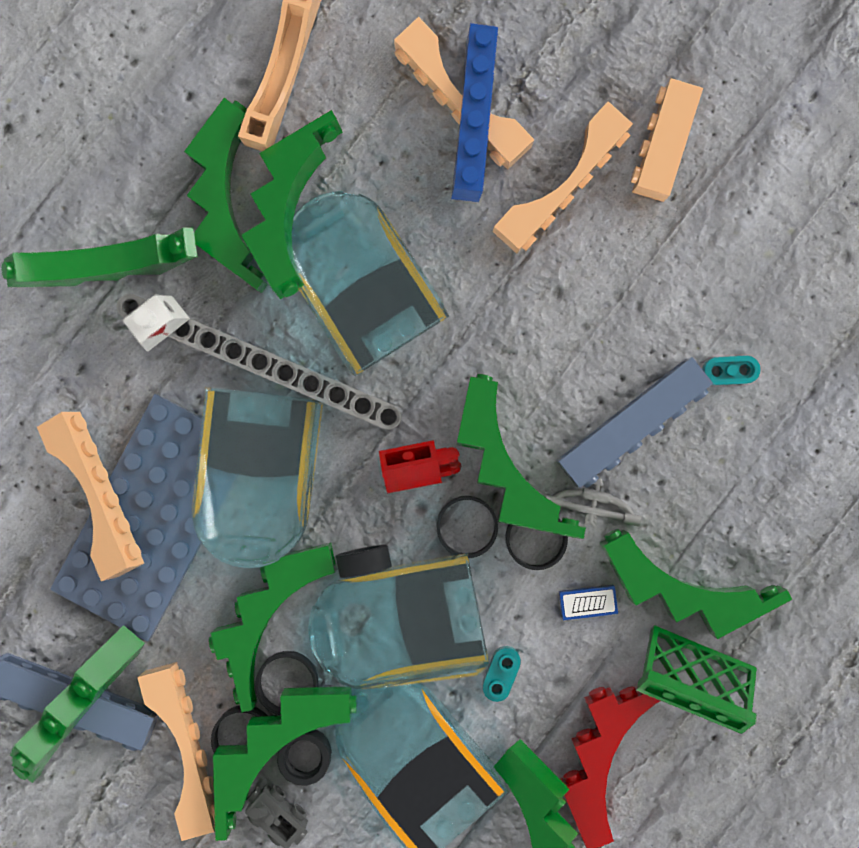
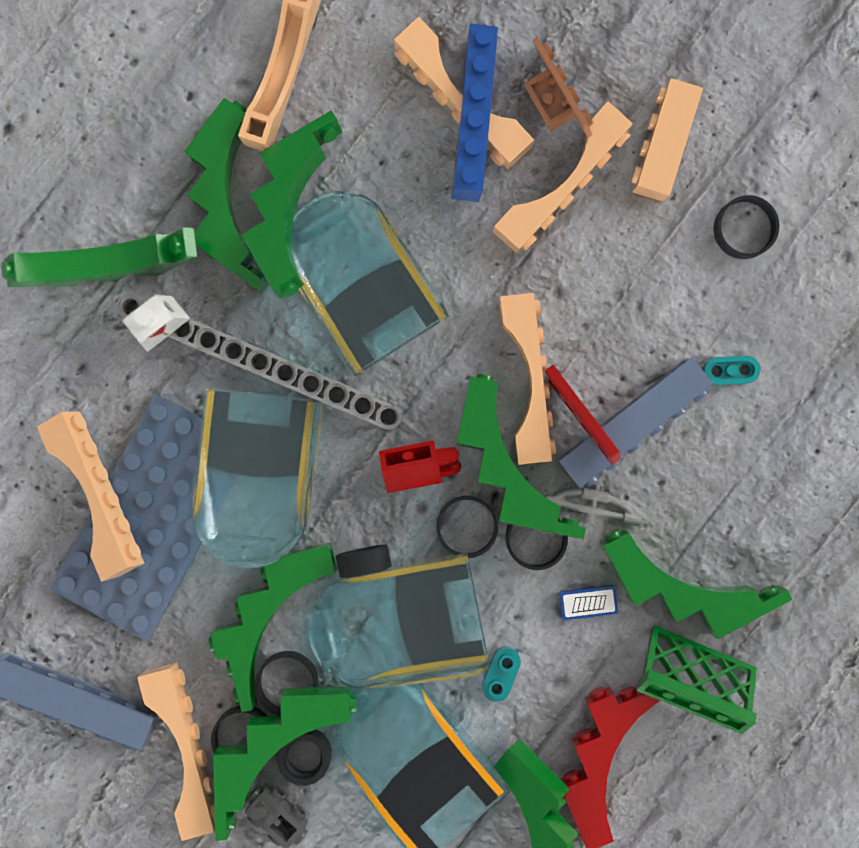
(65, 711): arch -> none
(519, 321): none -> light nougat arch
(552, 97): none -> nougat bracket
(583, 415): none -> red tile
(766, 207): none -> black tyre

